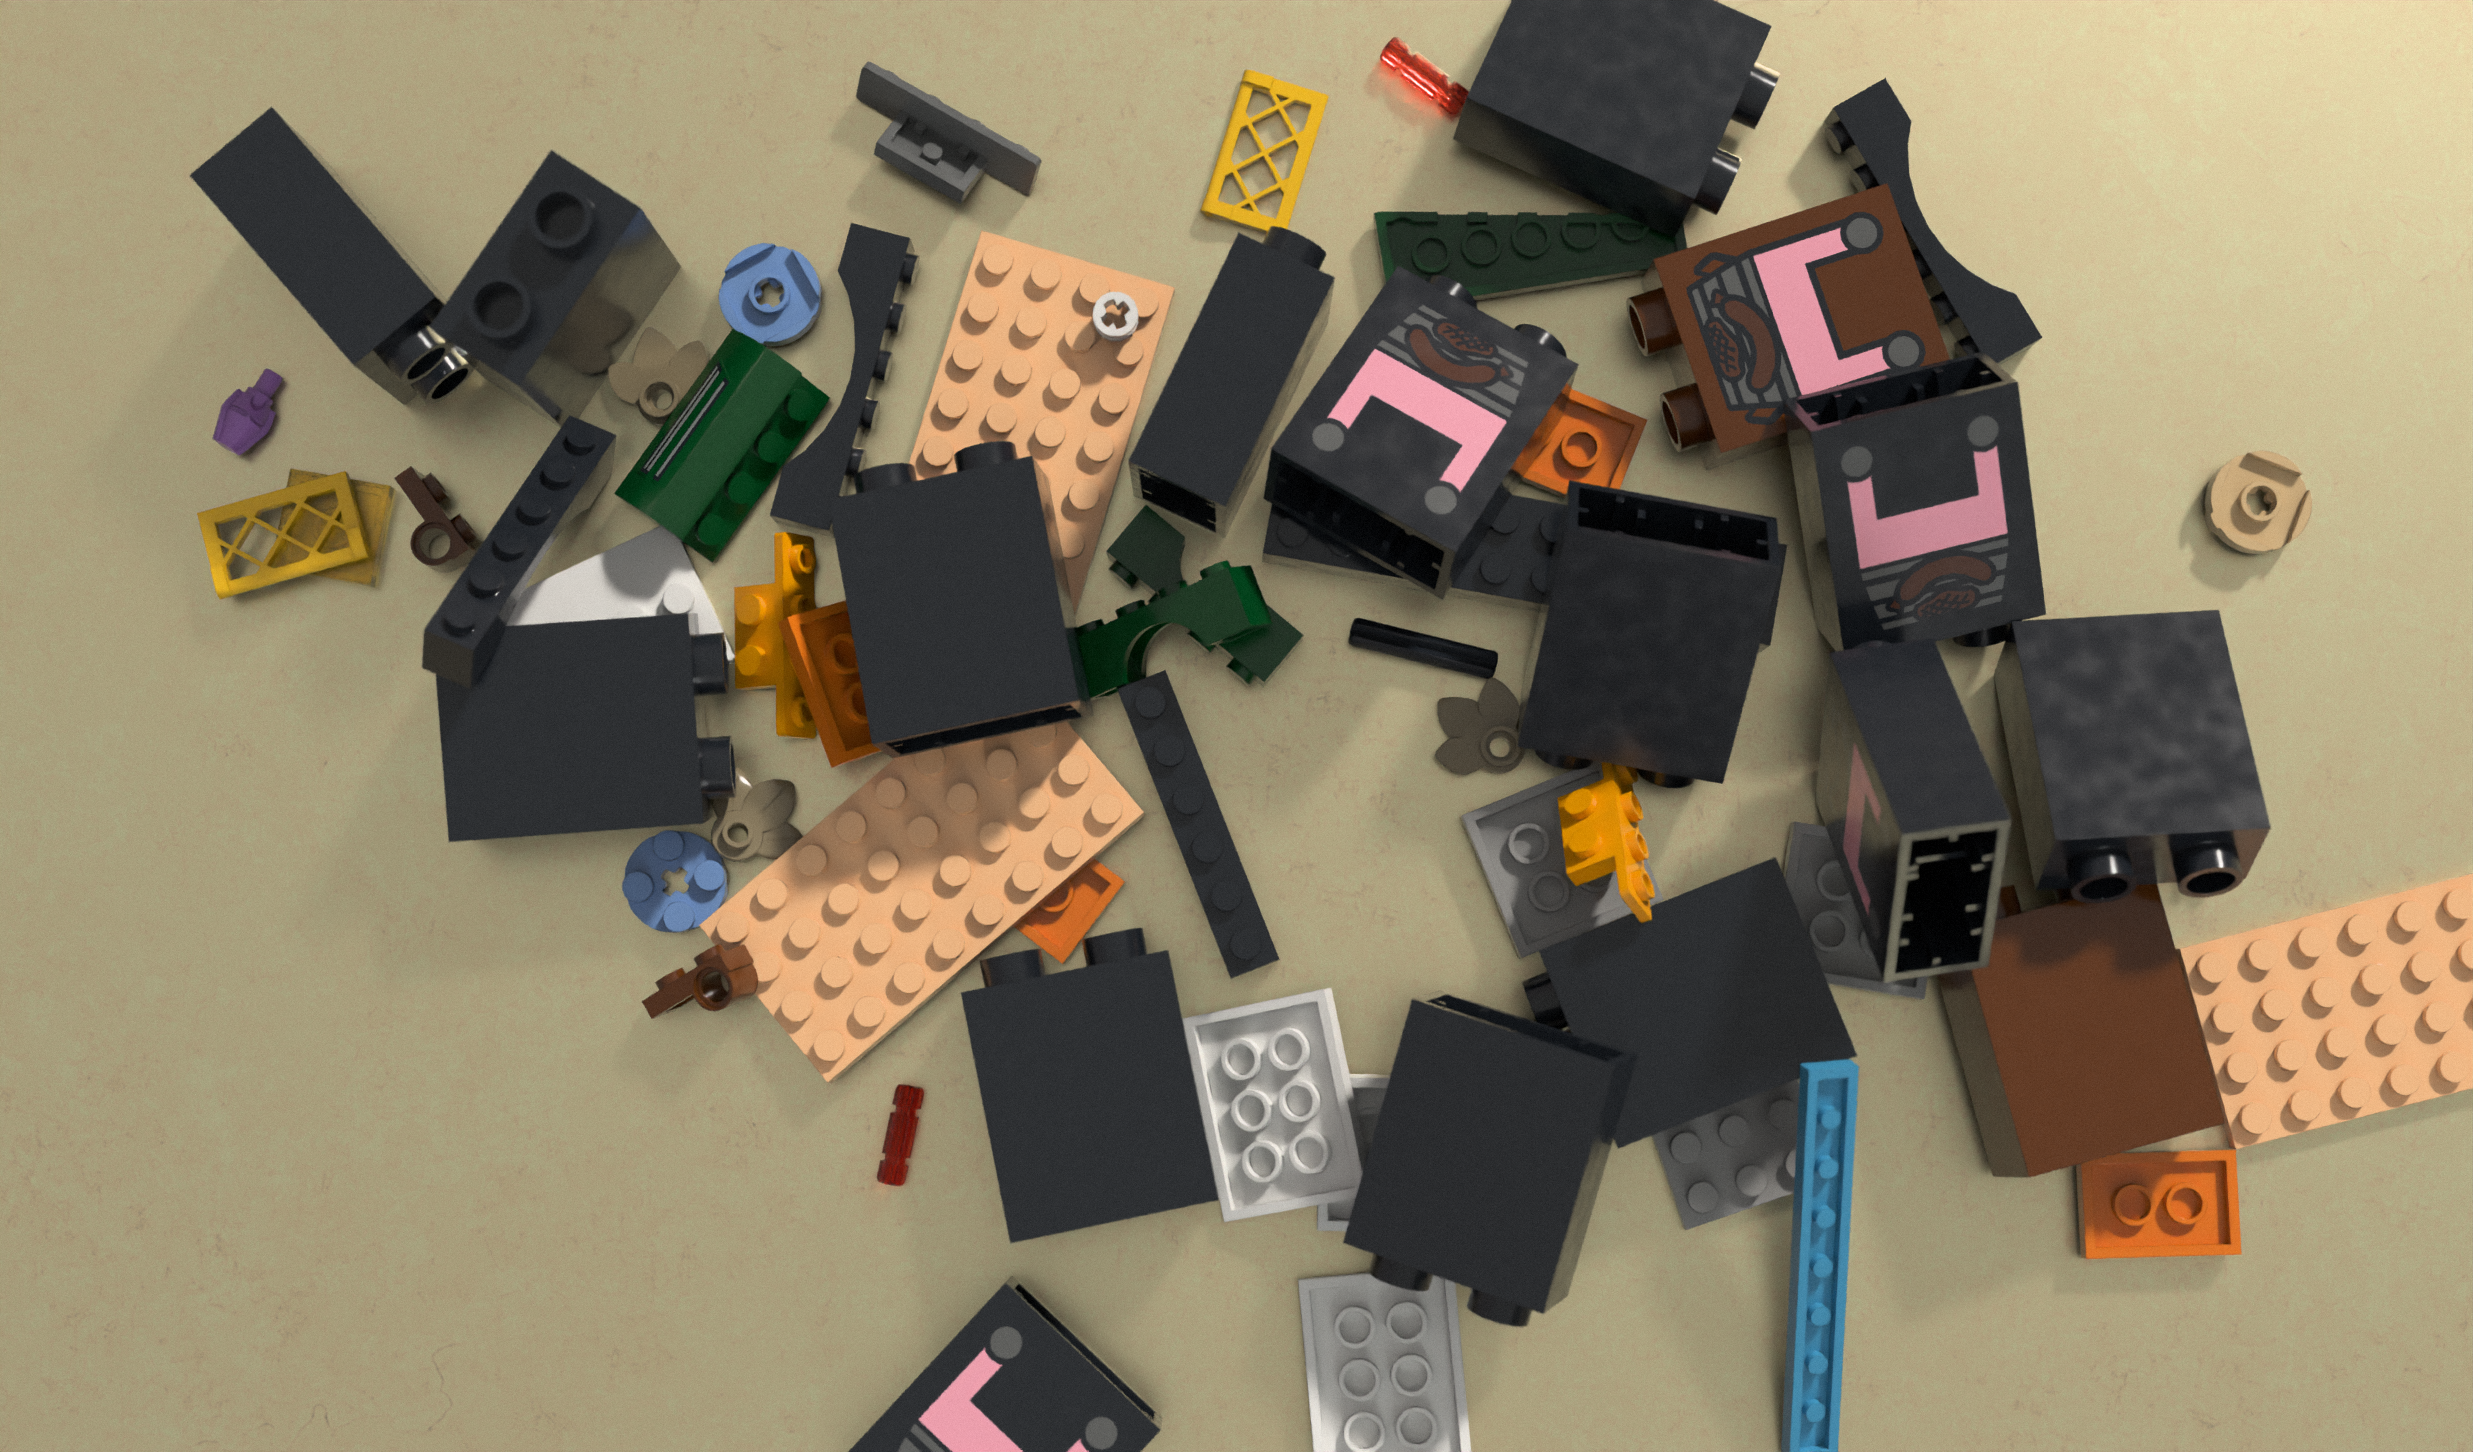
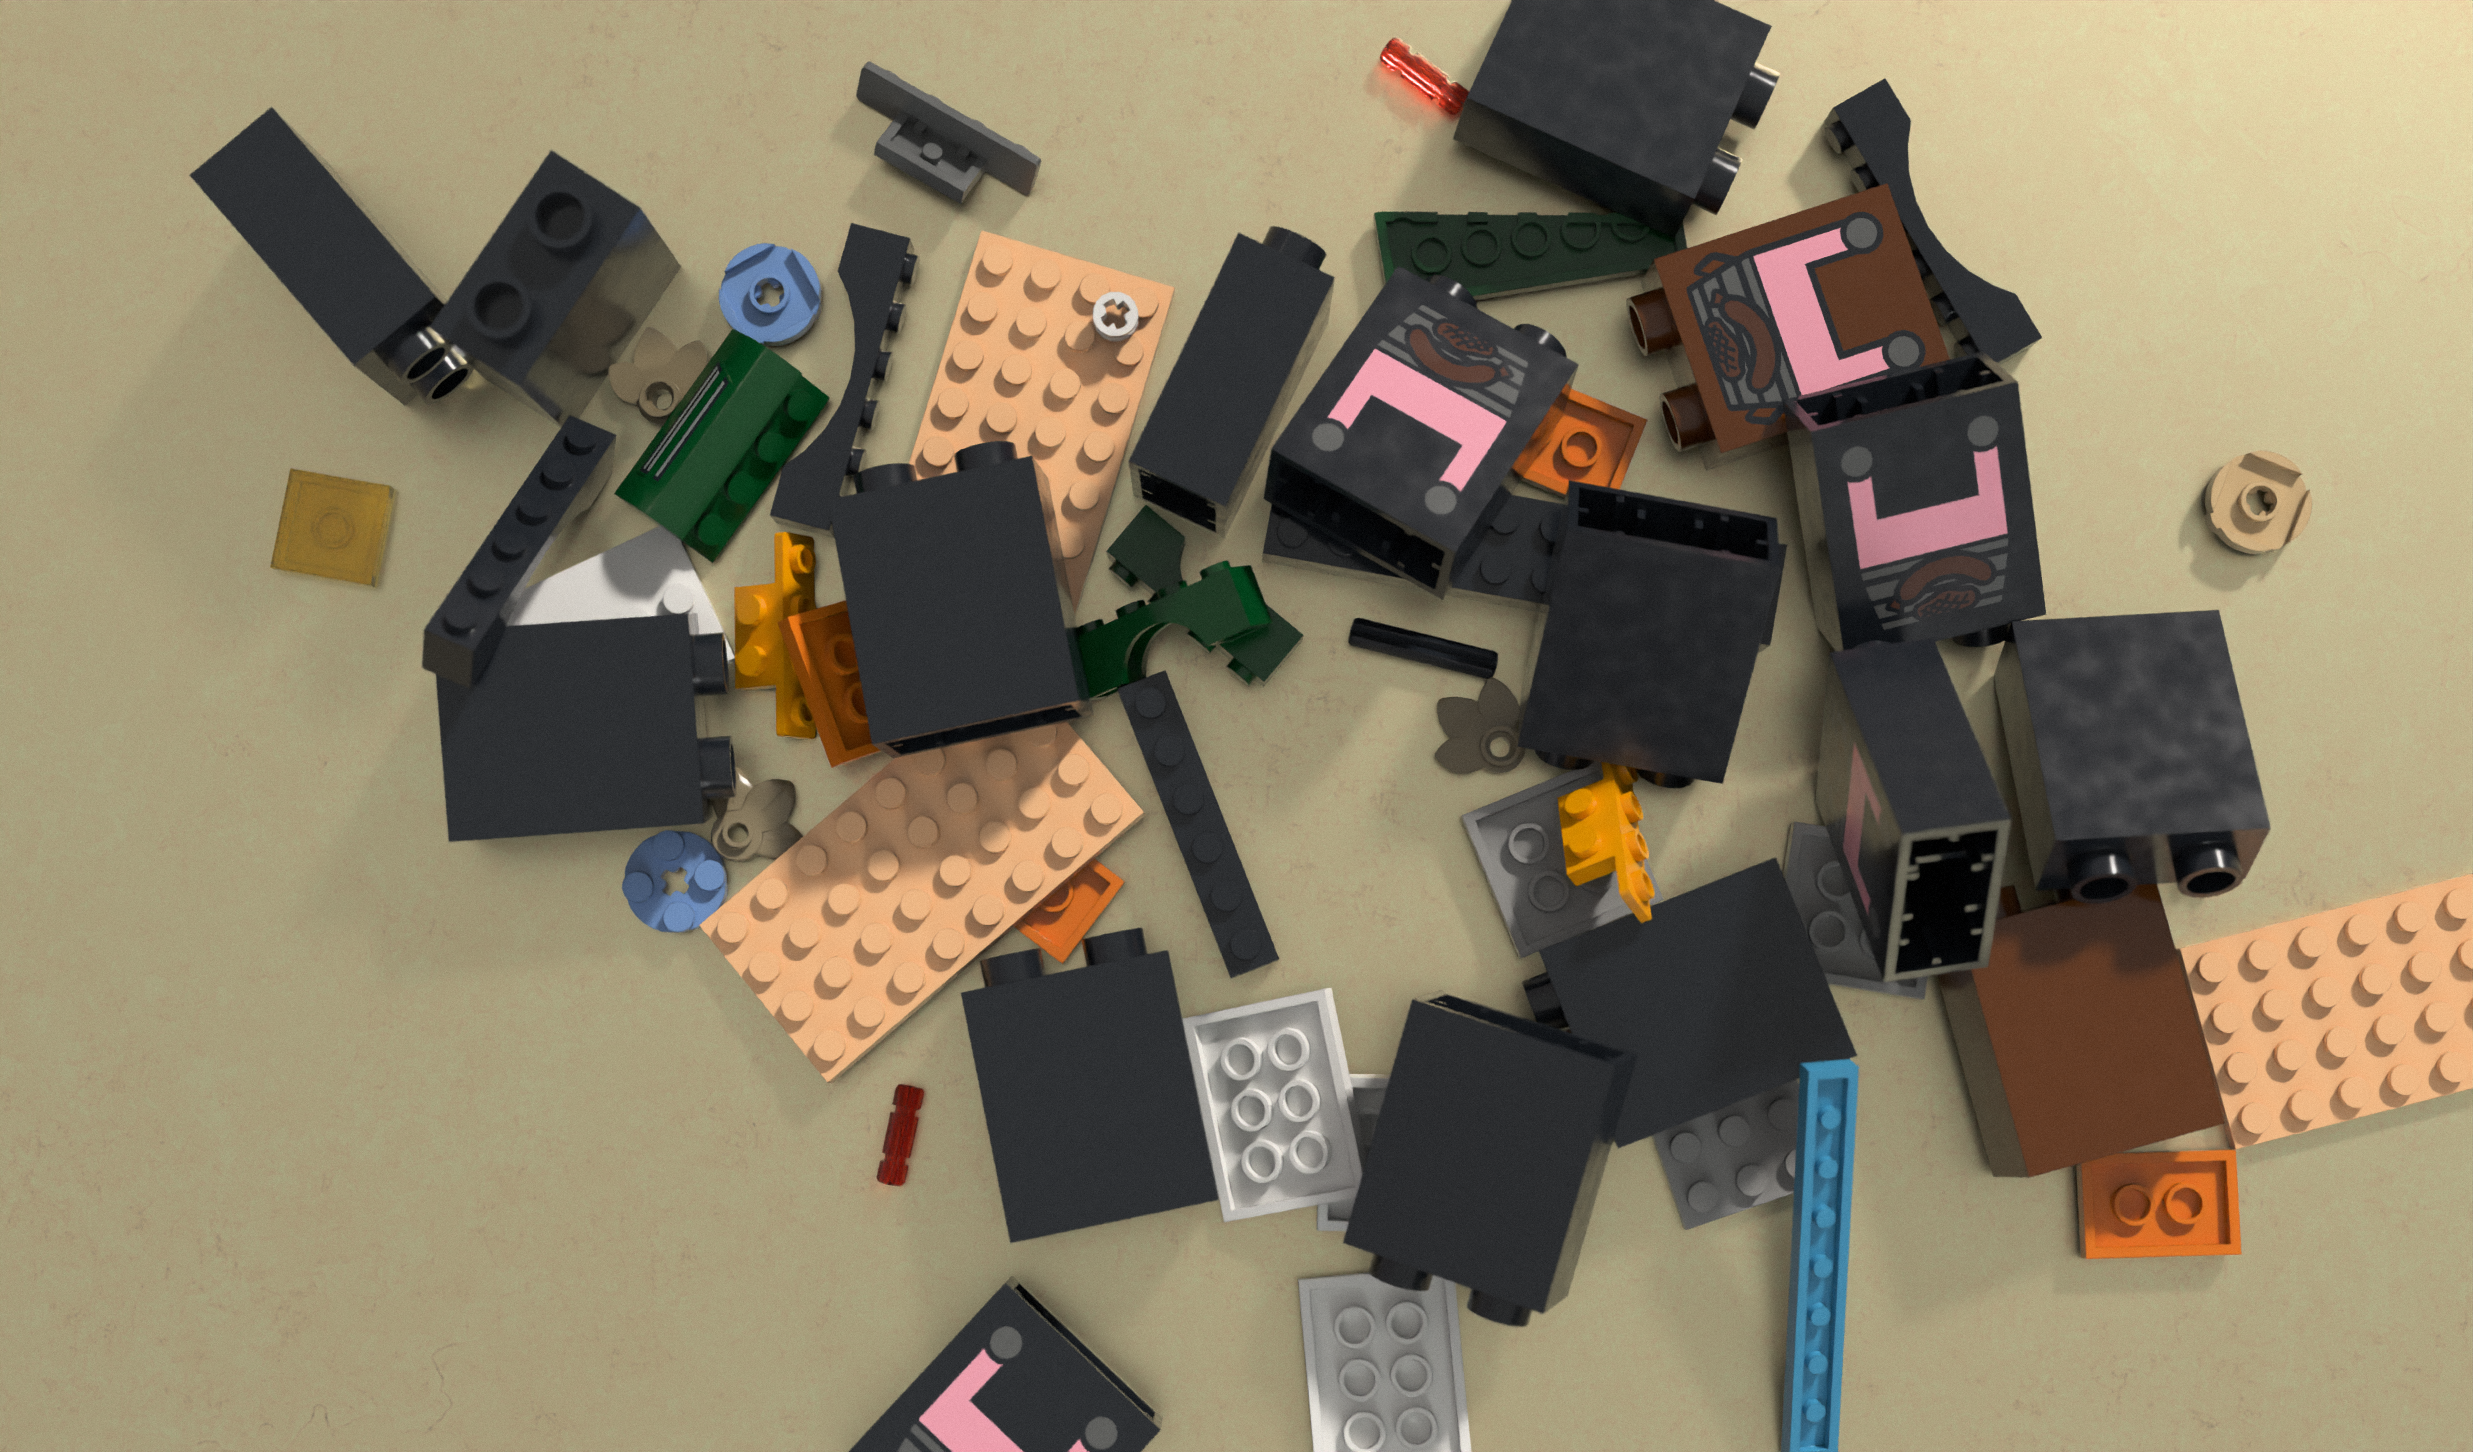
(247, 414): medium lavender piece -> none
(252, 509): yellow window -> none
(428, 497): reddish brown plate -> none
(705, 982): reddish brown plate -> none
(1238, 121): yellow window -> none

